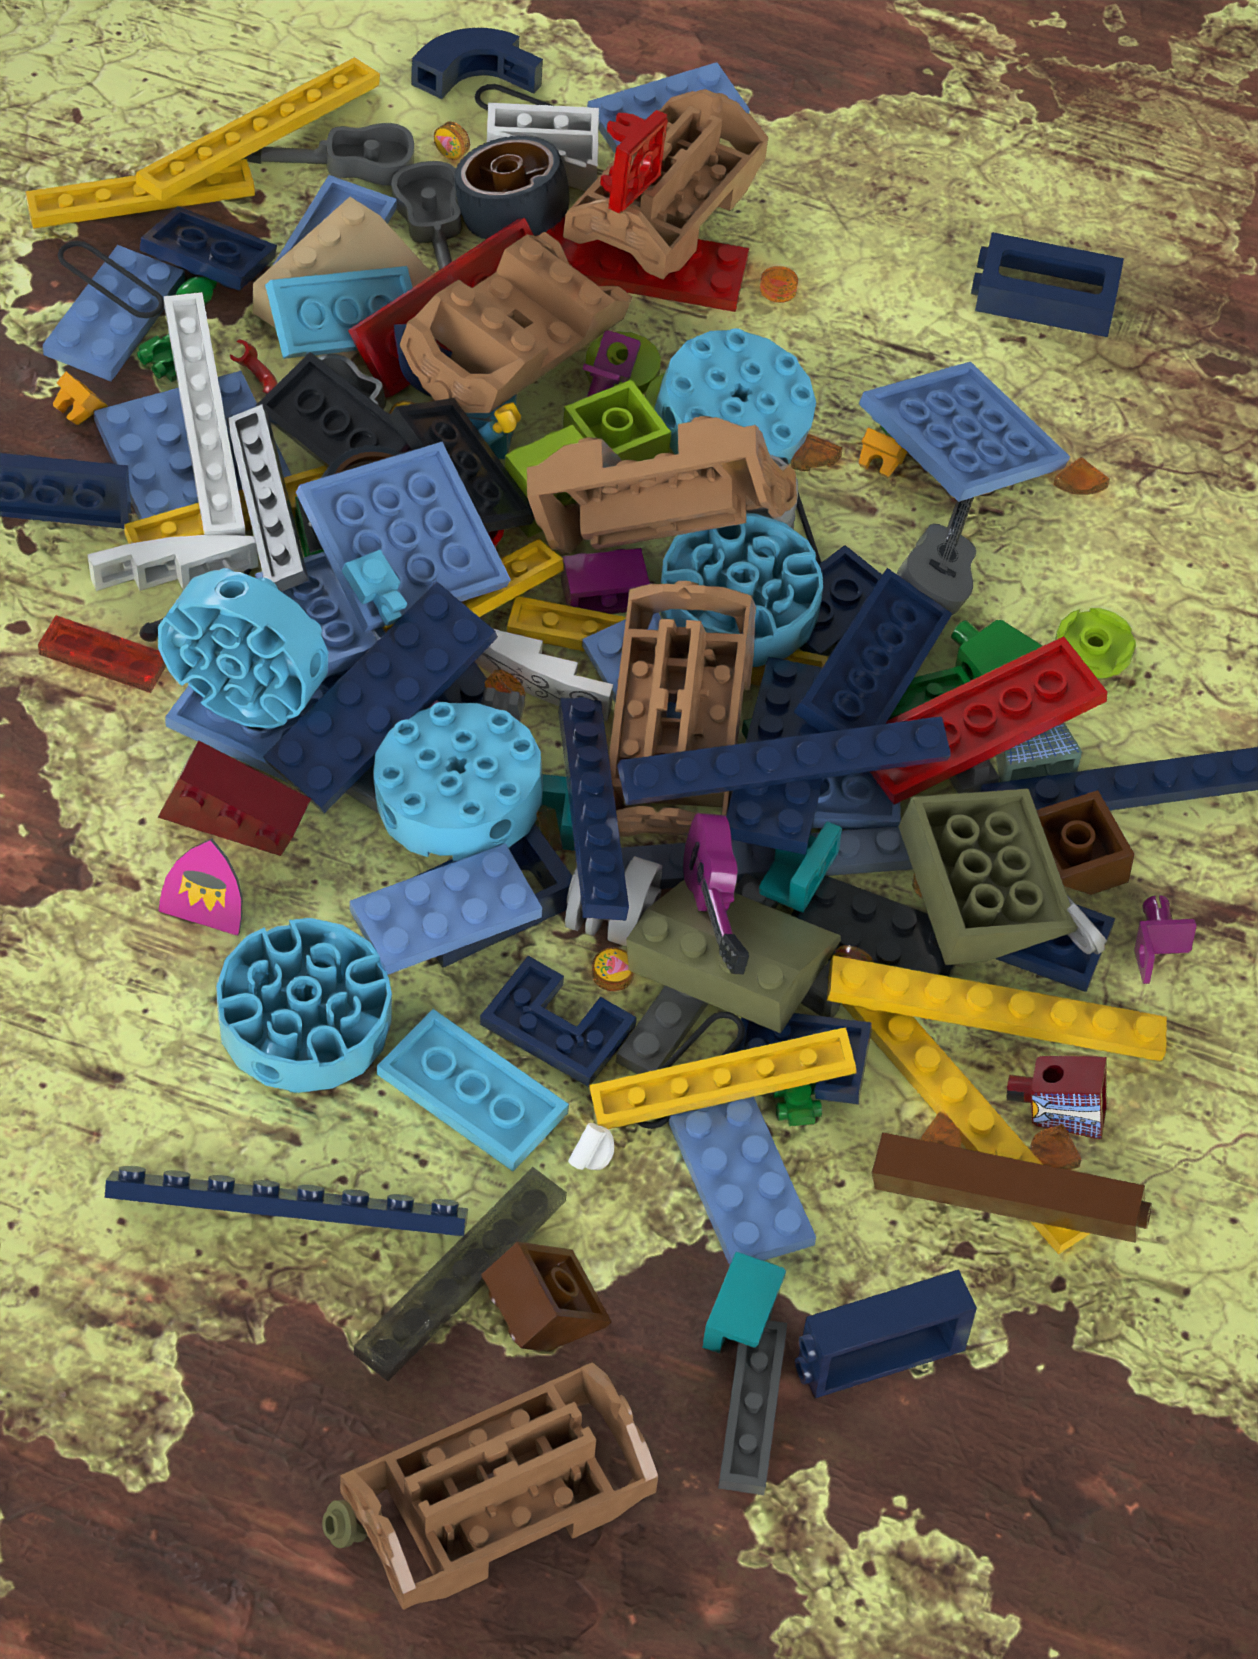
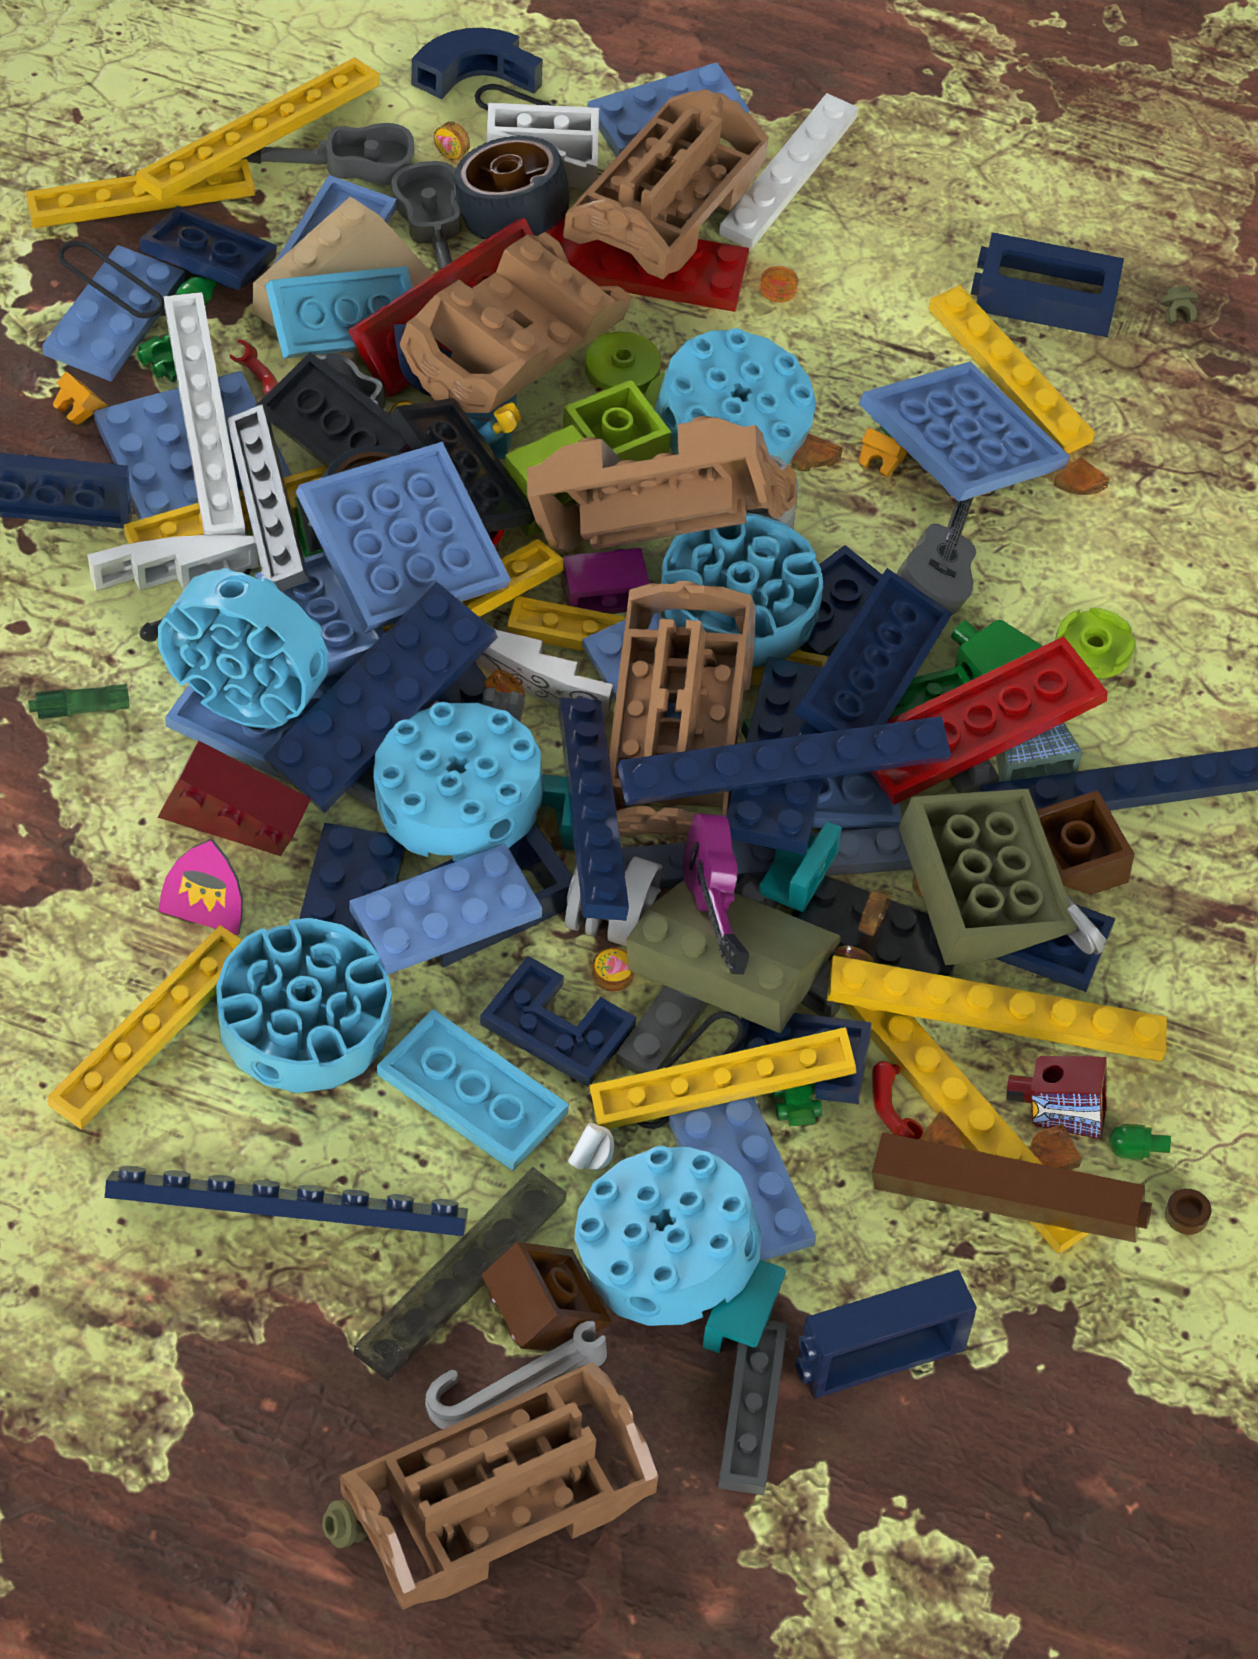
(78, 701): none -> clear green piece
(102, 653): clear red plate -> none
(143, 1031): none -> yellow plate
(347, 867): none -> dark blue plate
(376, 582): medium azure plate -> none
(563, 1359): none -> light grey piece
(603, 371): magenta bracket -> none
(637, 135): red piece -> none
(668, 1235): none -> medium azure brick
(788, 171): none -> white plate
(805, 523): black piece -> none
(875, 911): none -> clear orange tile
(882, 1081): none -> red piece
(1010, 369): none -> yellow plate
(1137, 1142): none -> green cylinder
(1161, 935): magenta bracket -> none
(1181, 299): none -> olive plate
(1188, 1211): none -> reddish brown tile

